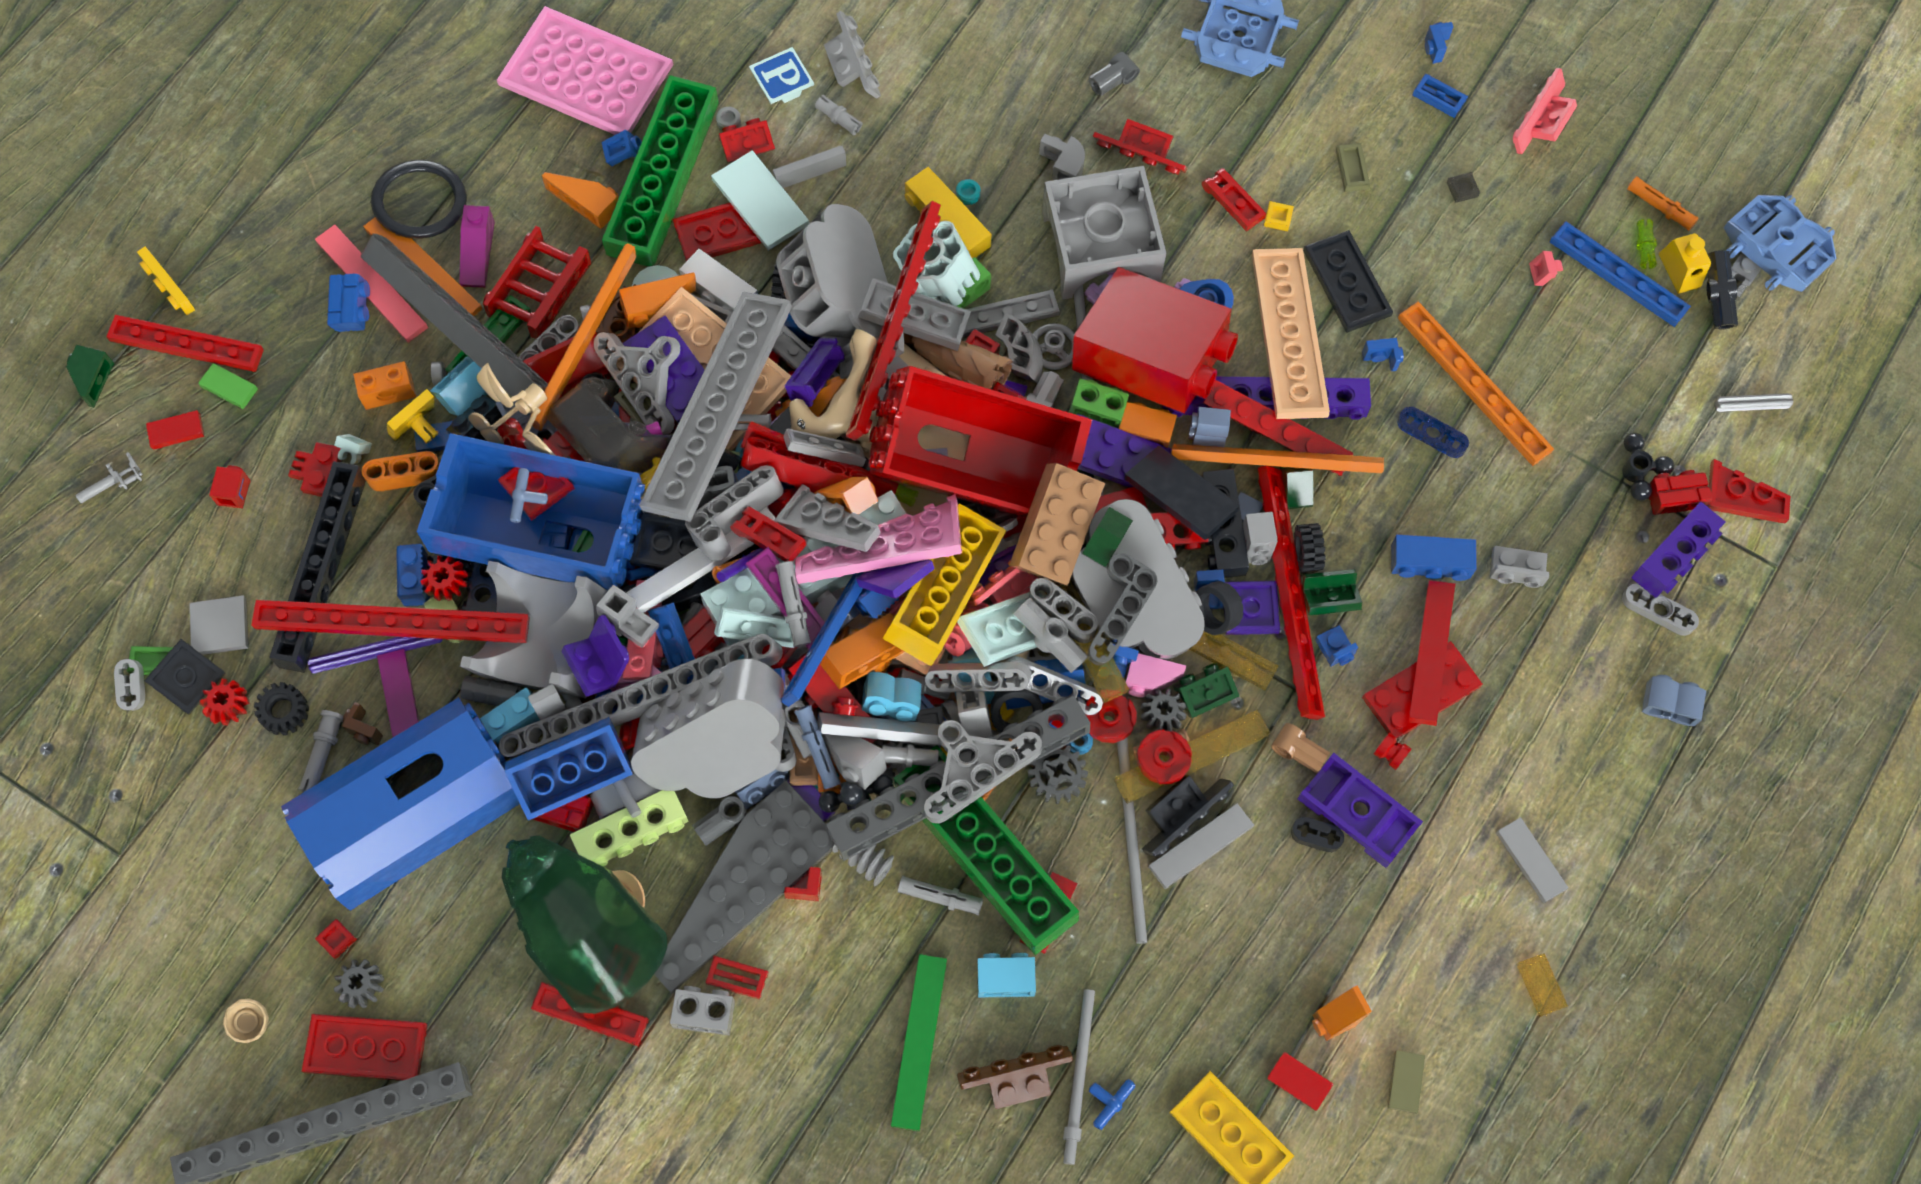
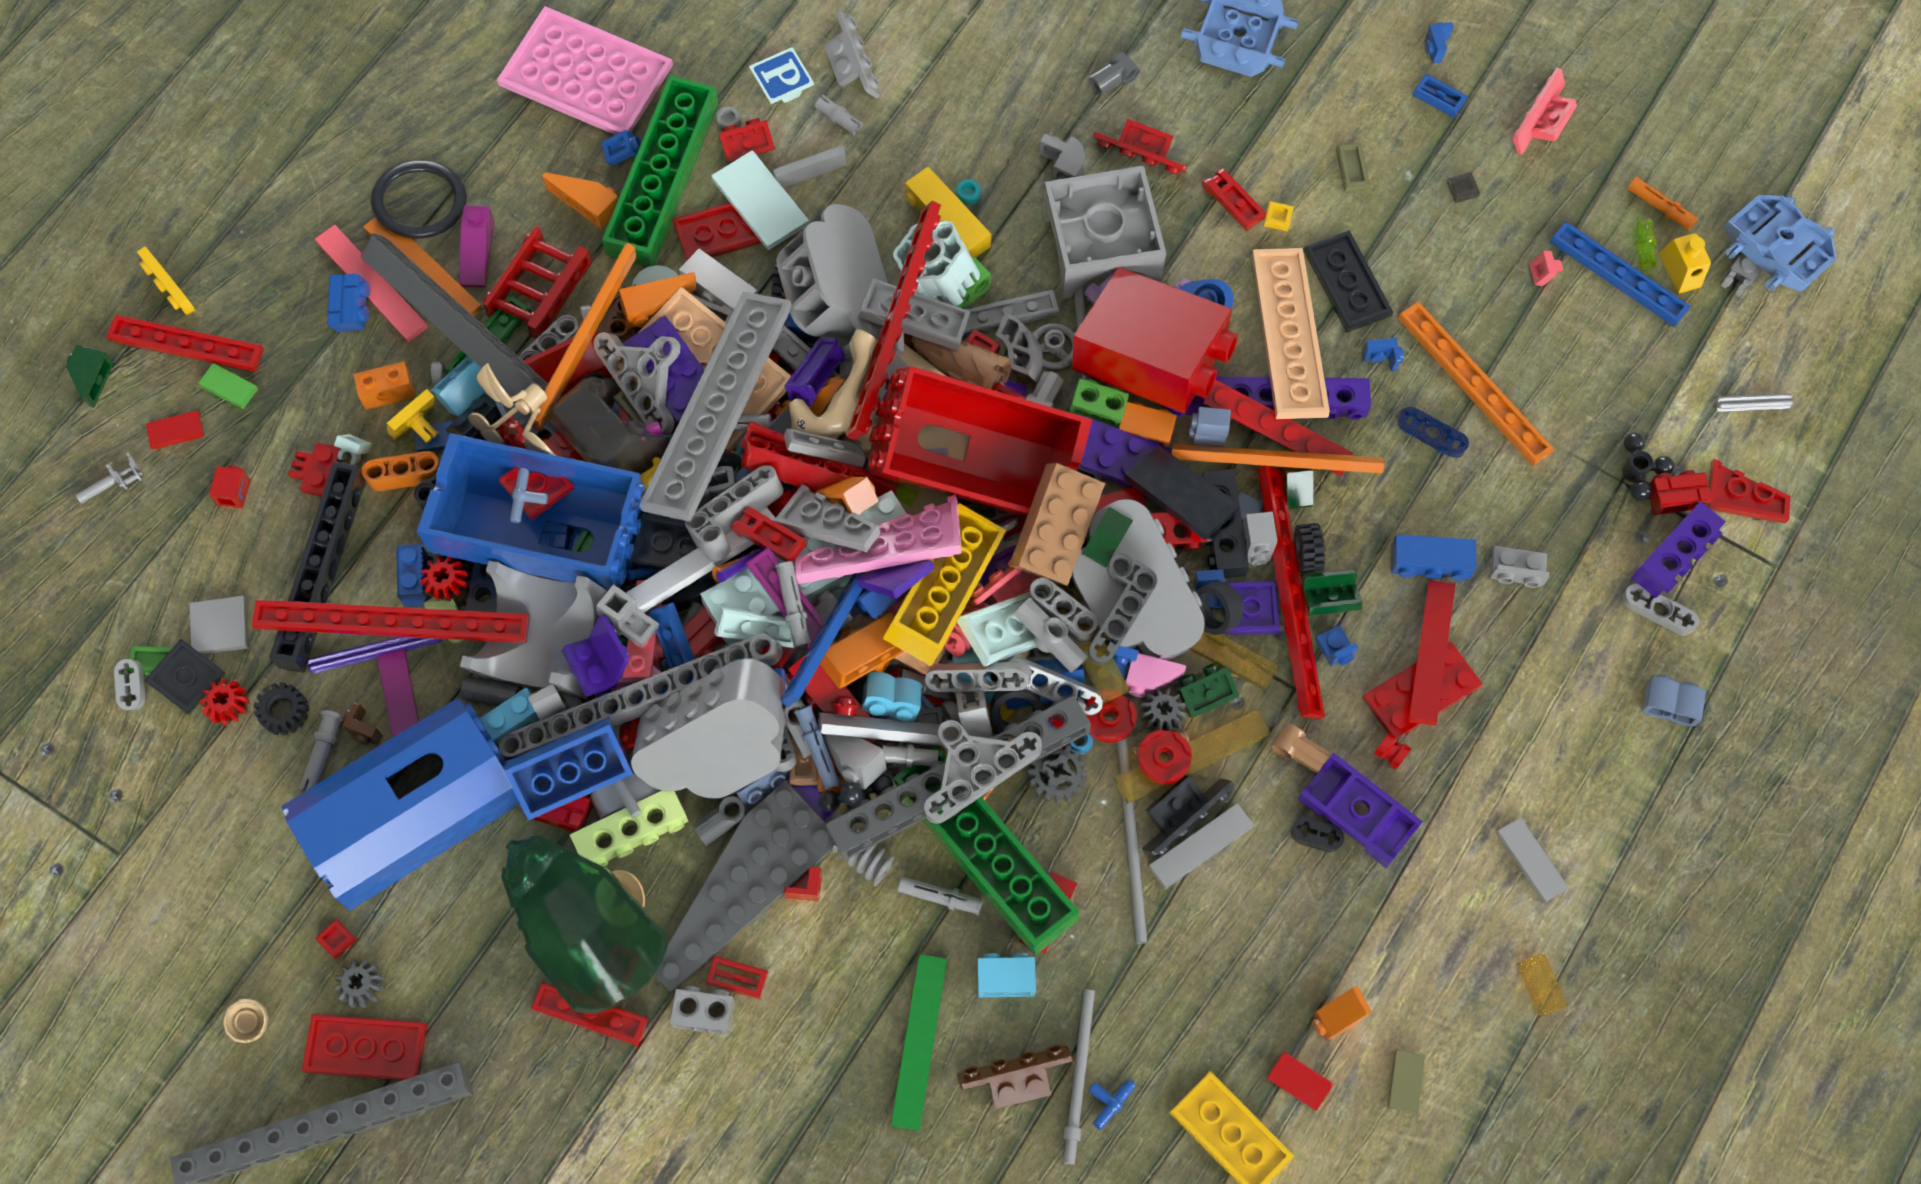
(1722, 290): black piece -> none

